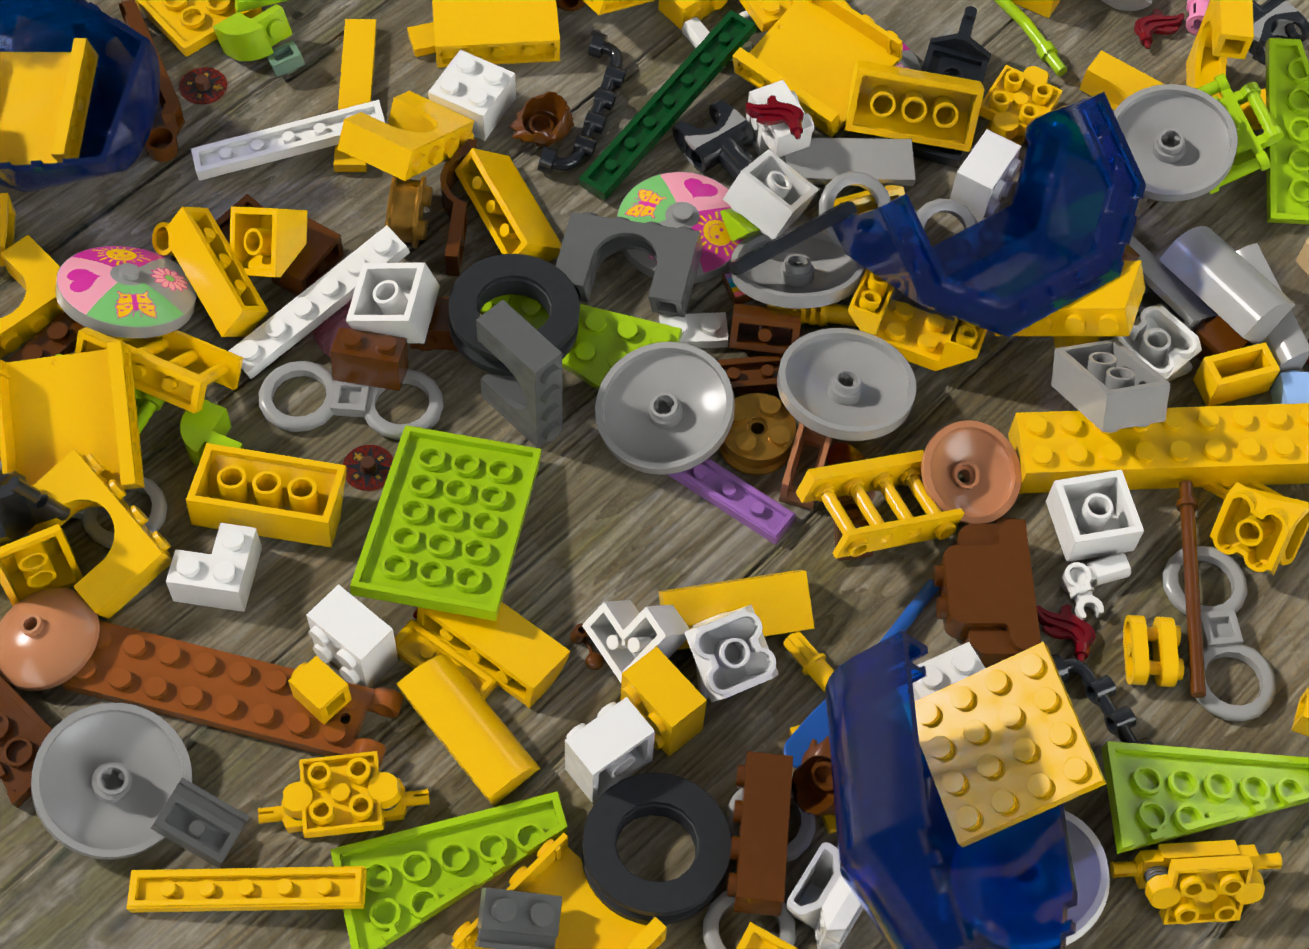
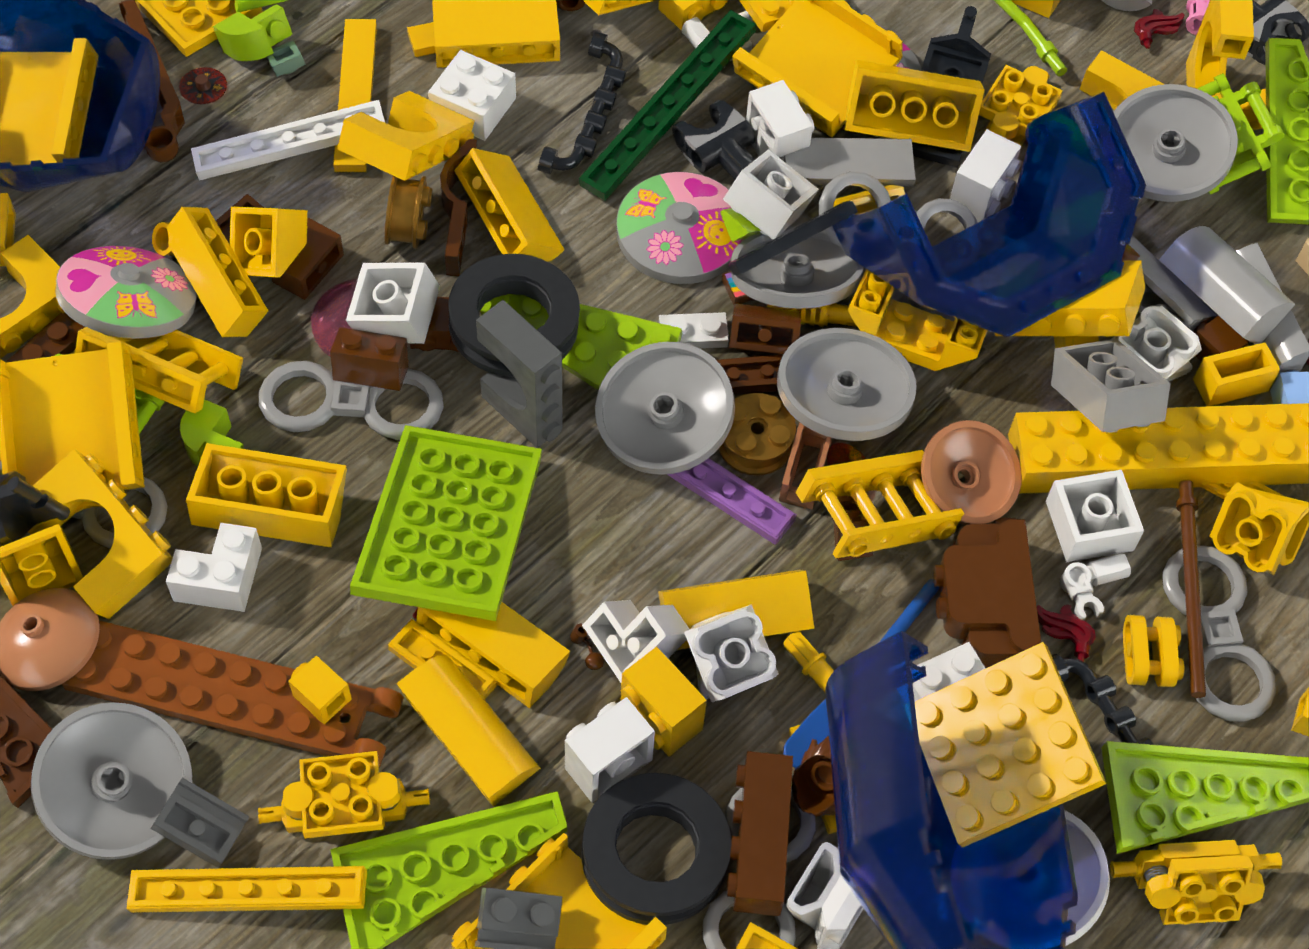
(315, 303): white plate -> none
(352, 638): white brick -> none
(368, 467): piece -> none
(543, 120): reddish brown hair -> none
(594, 238): dark grey arch -> none
(777, 112): dark red piece -> none

